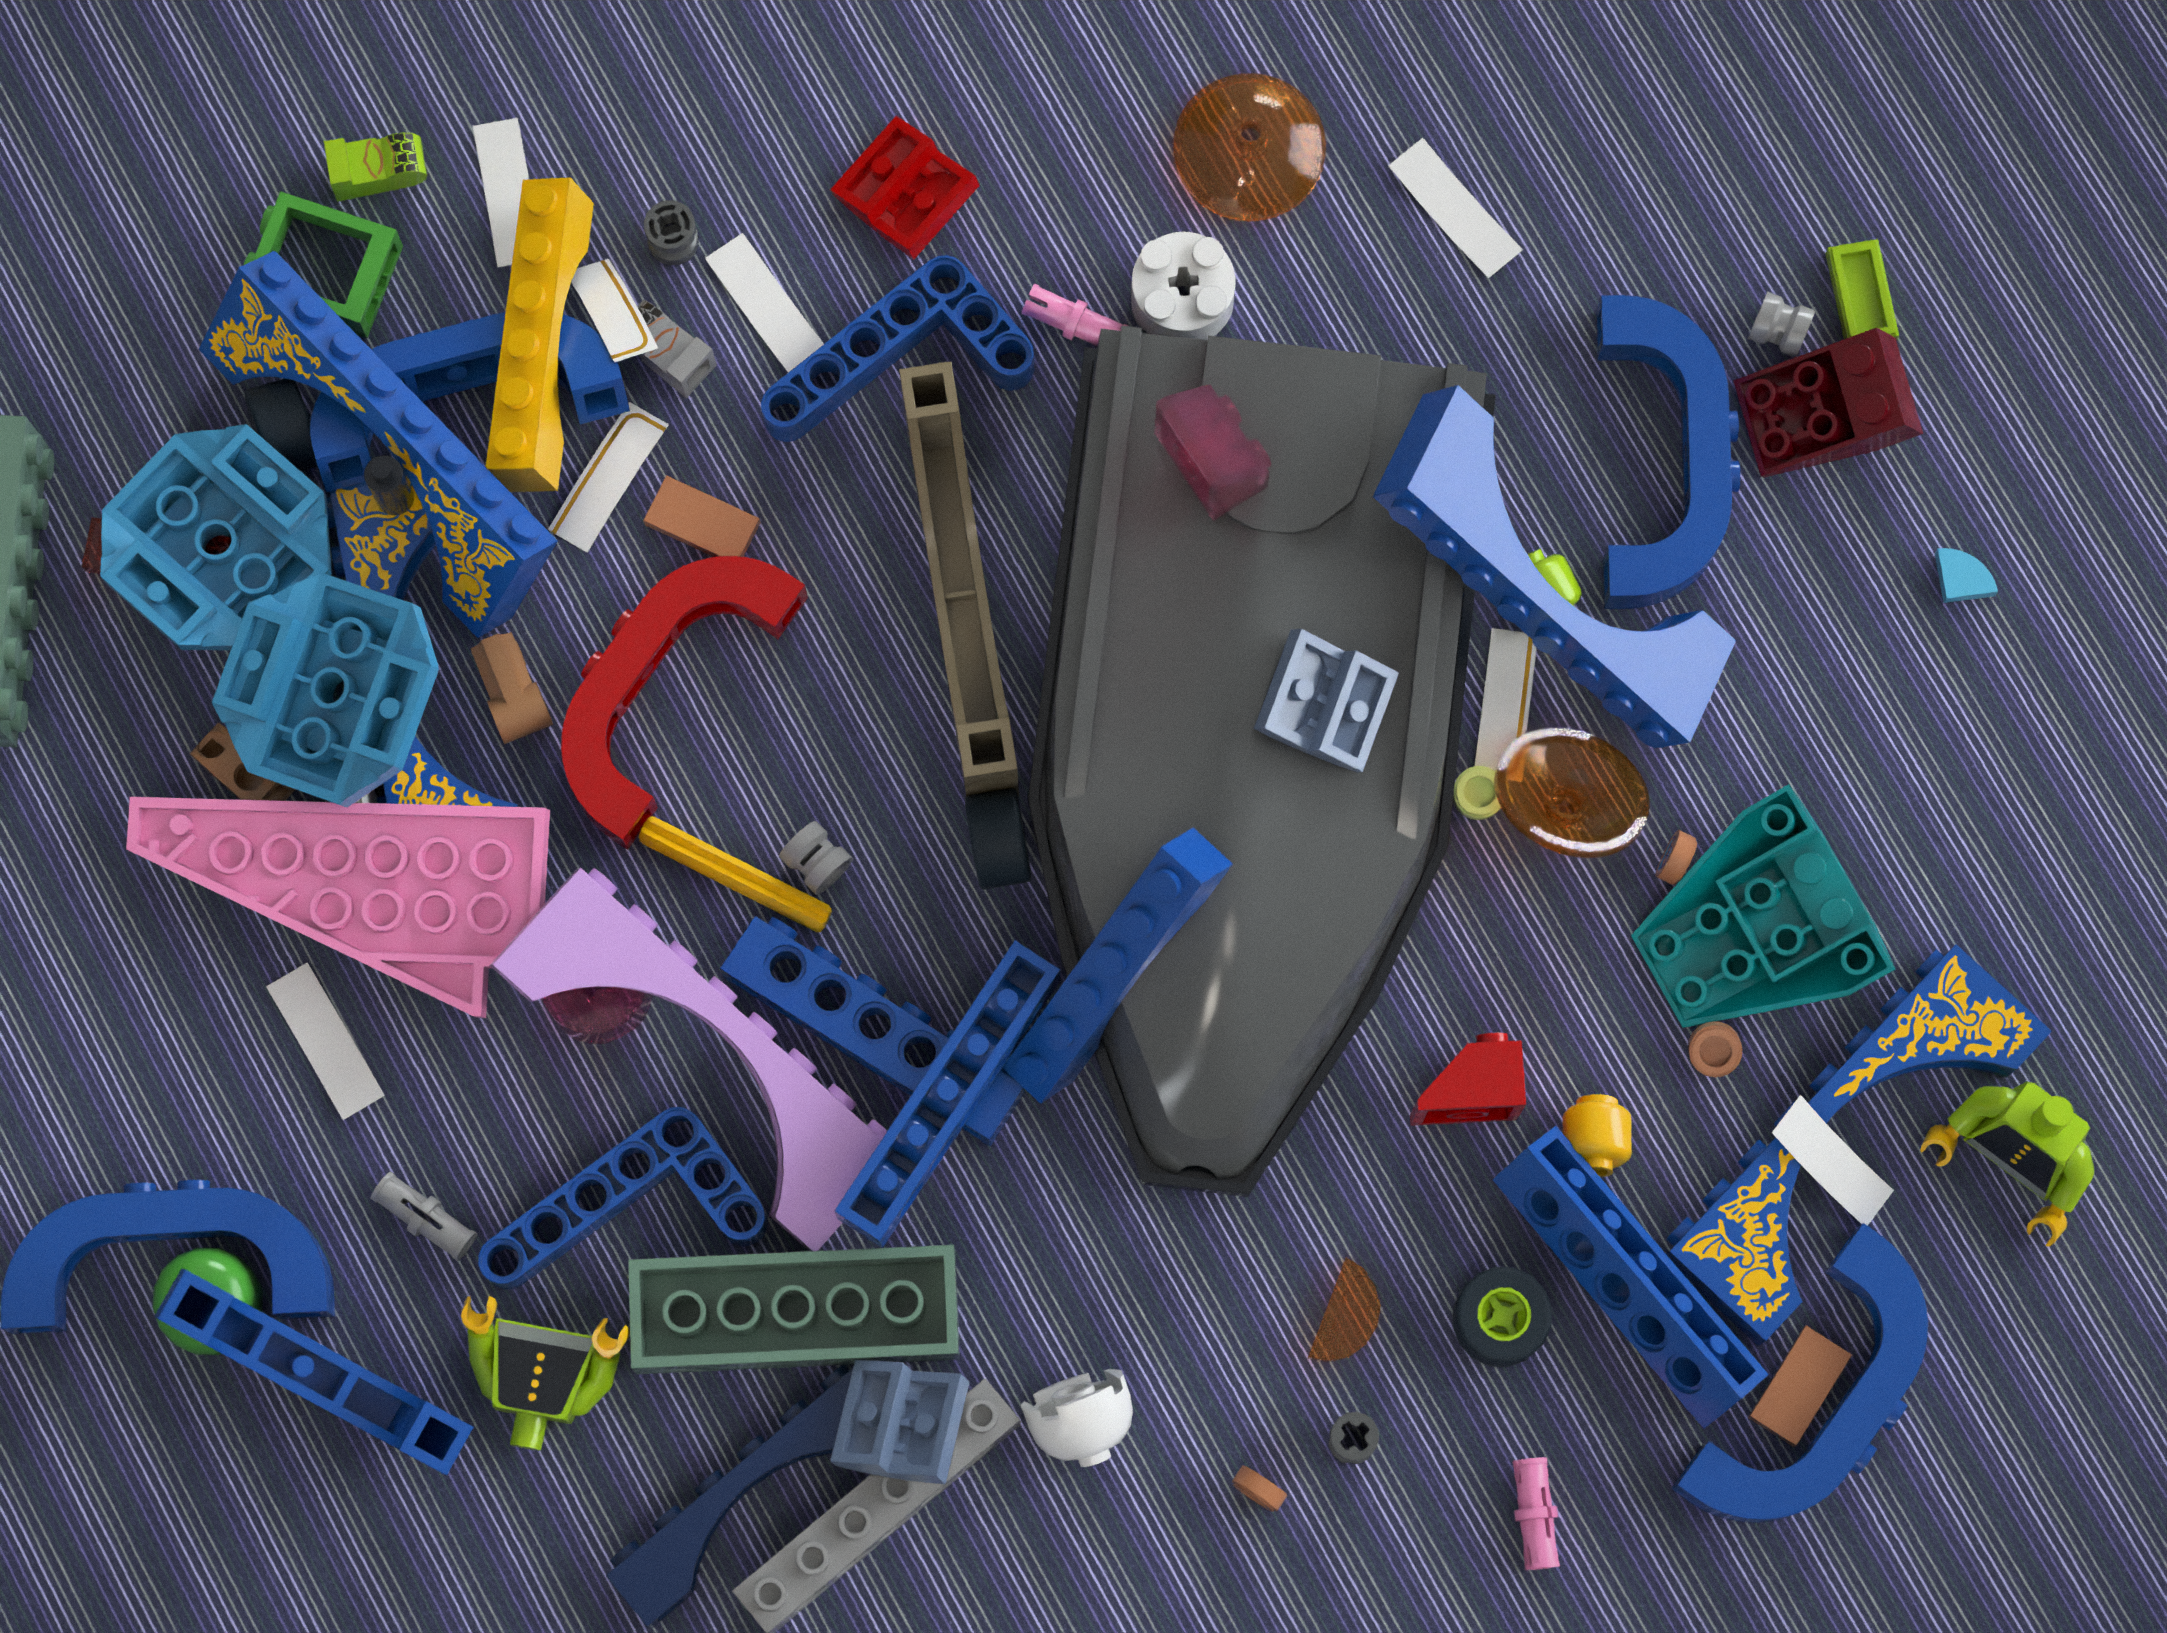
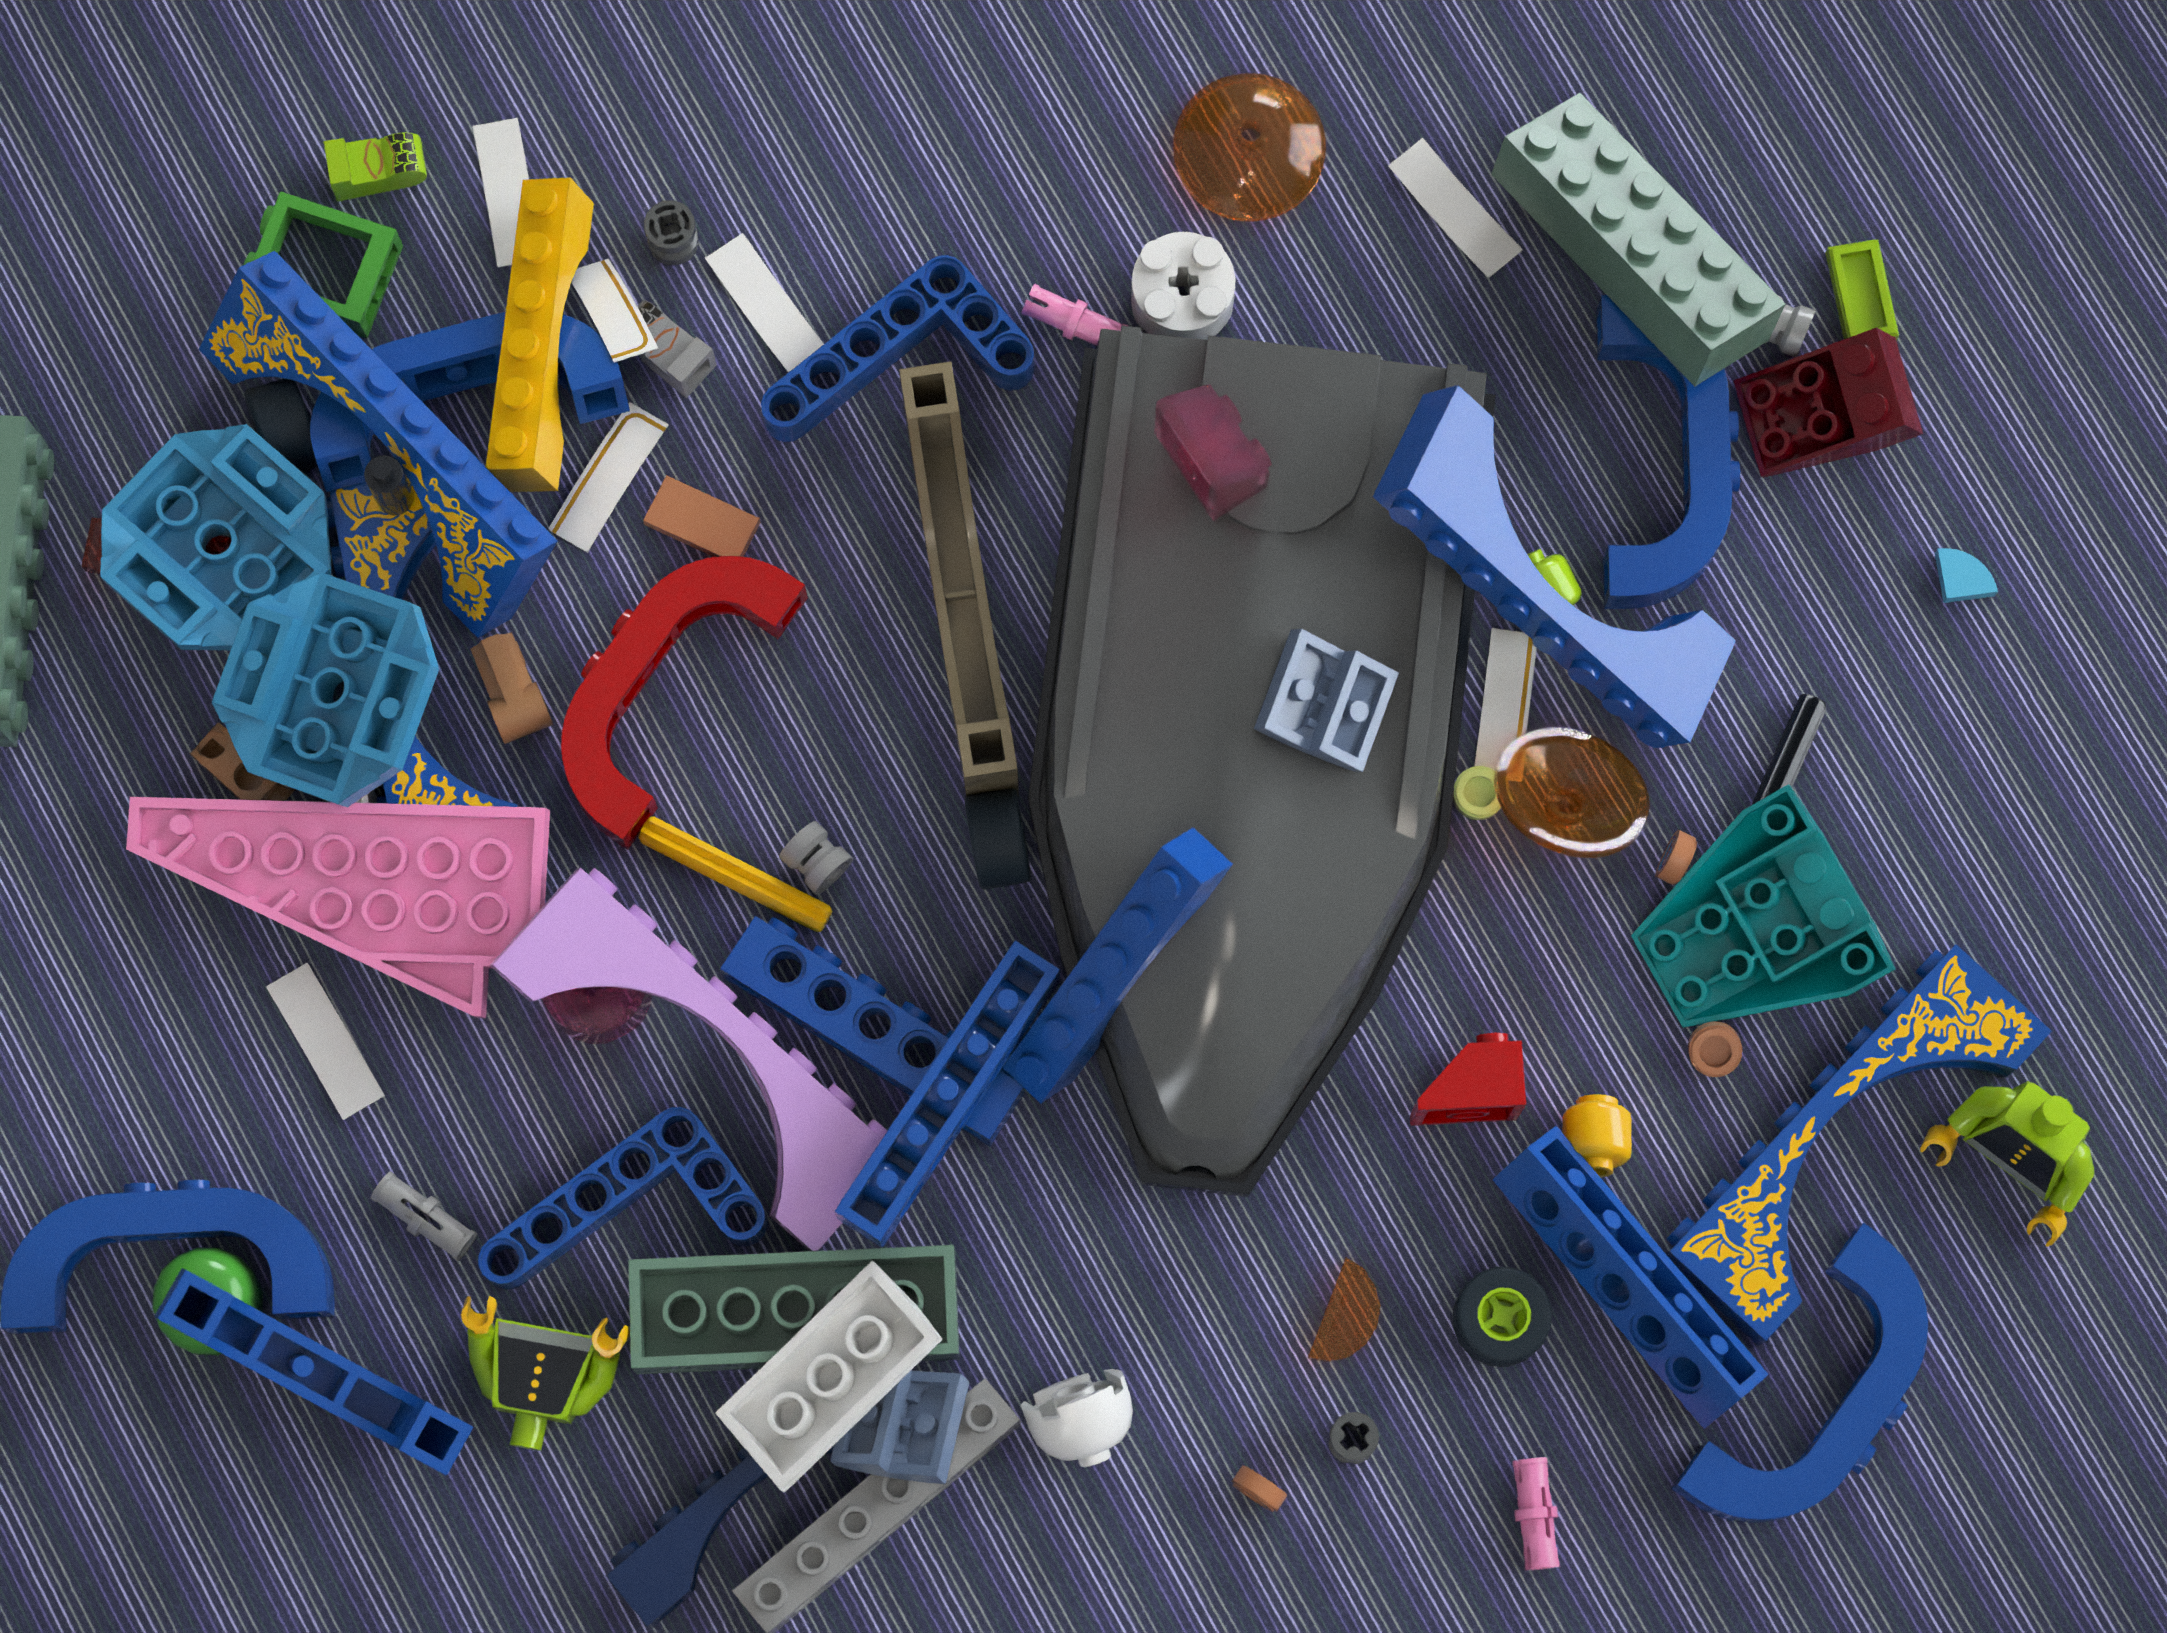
(829, 1376): none -> white slope
(905, 187): red slope -> none
(1637, 239): none -> brick
(1792, 745): none -> black axle
(1799, 1386): nougat tile -> none
(1831, 1162): white sticker -> none

